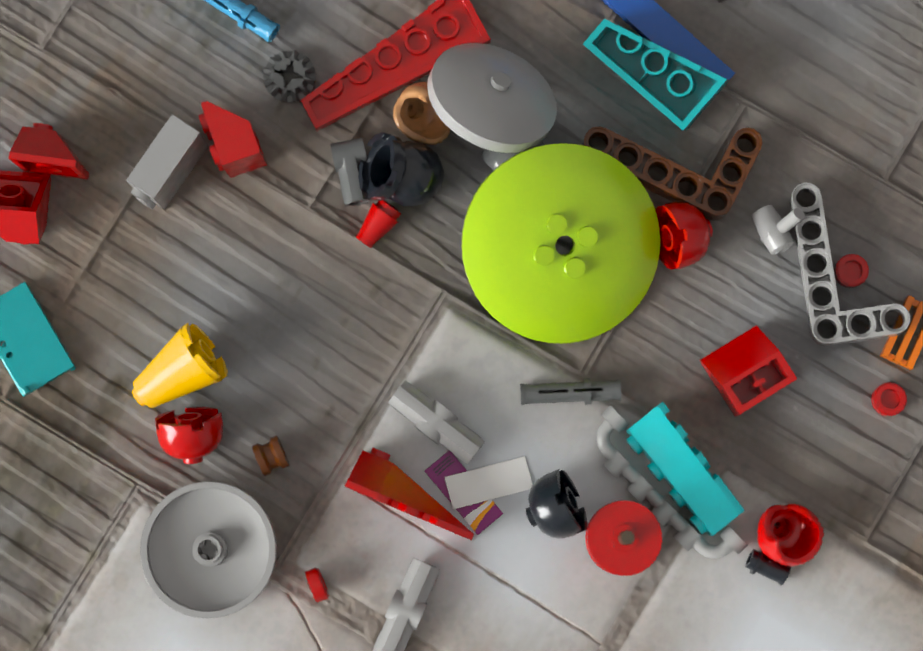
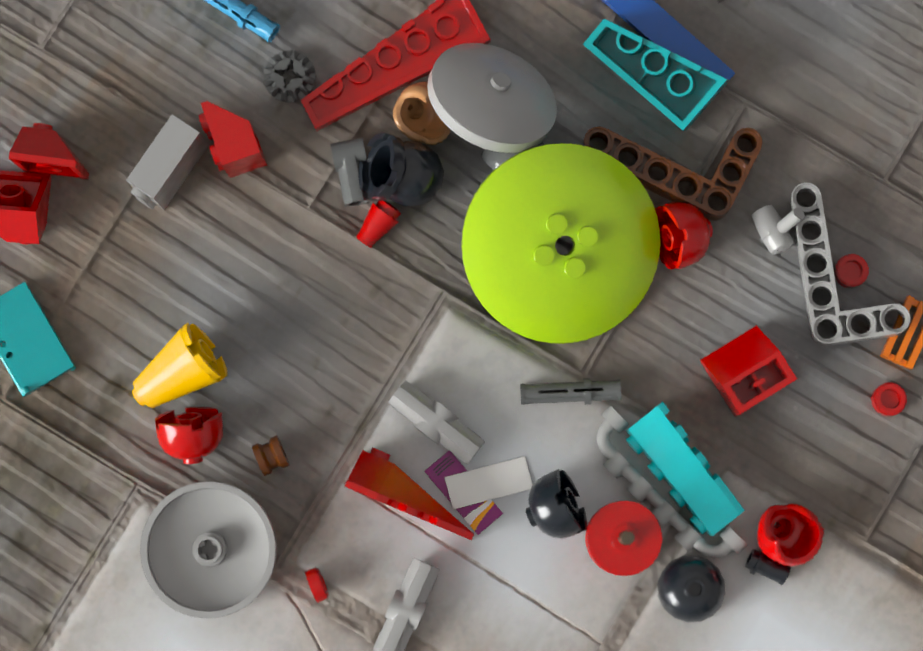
(691, 588): none -> black cylinder

